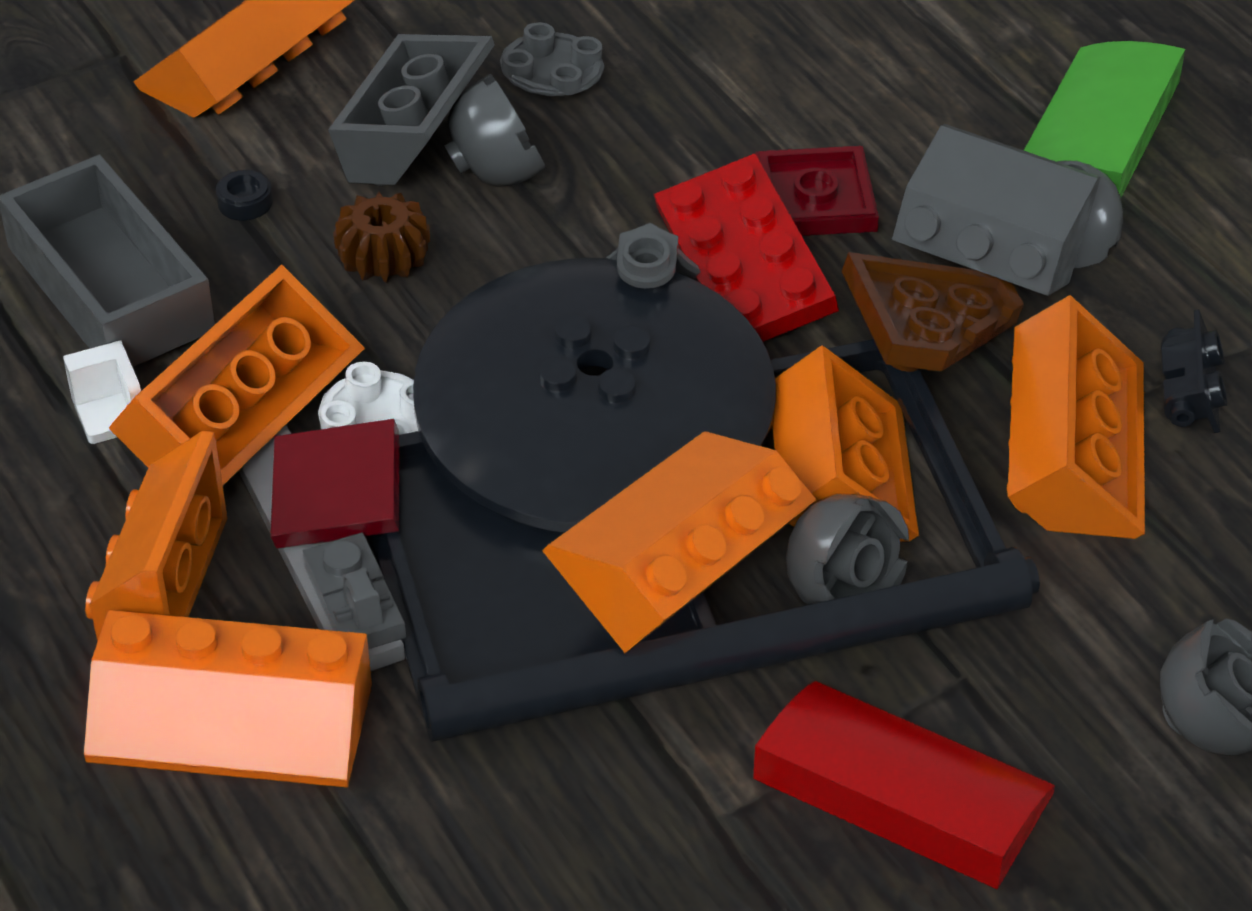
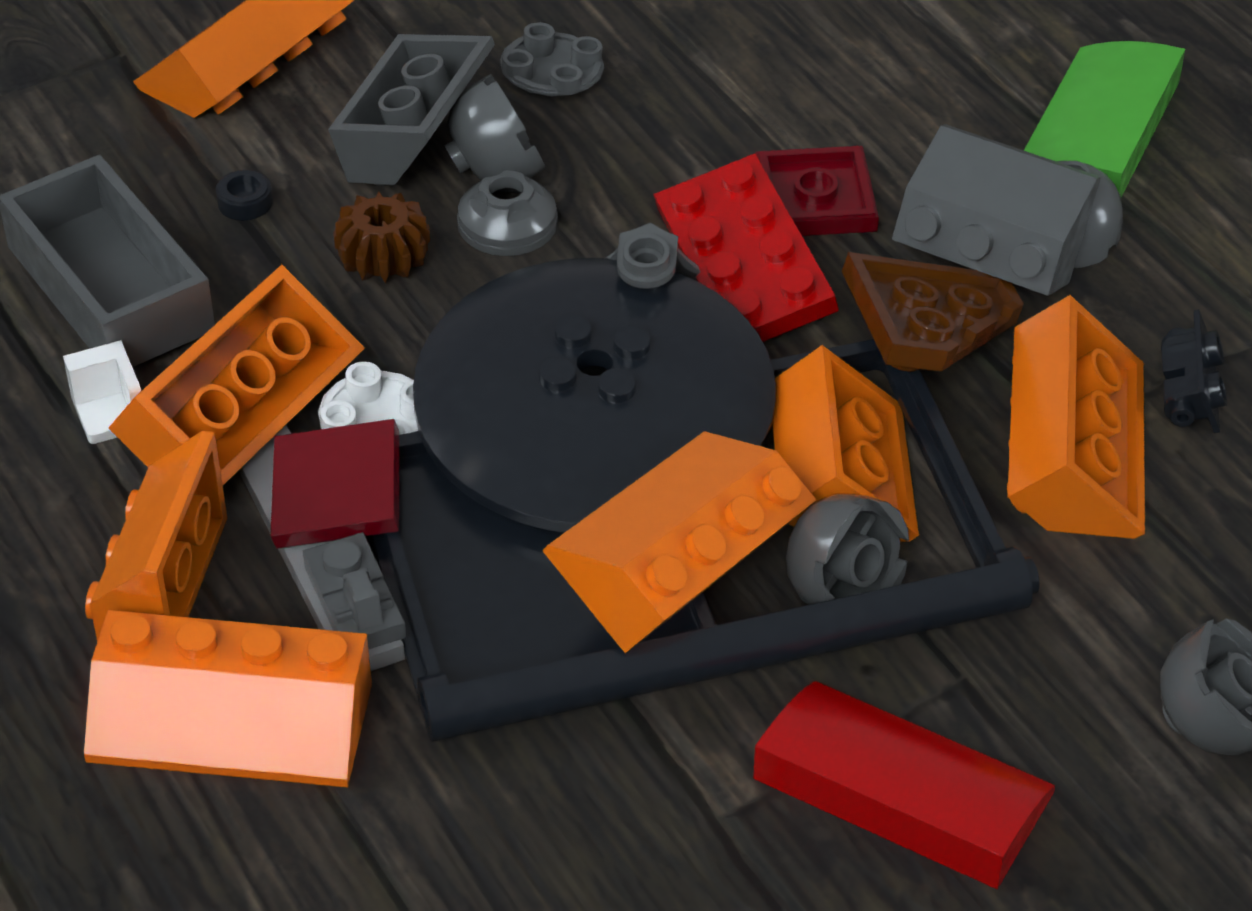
(510, 224): none -> dark grey piece

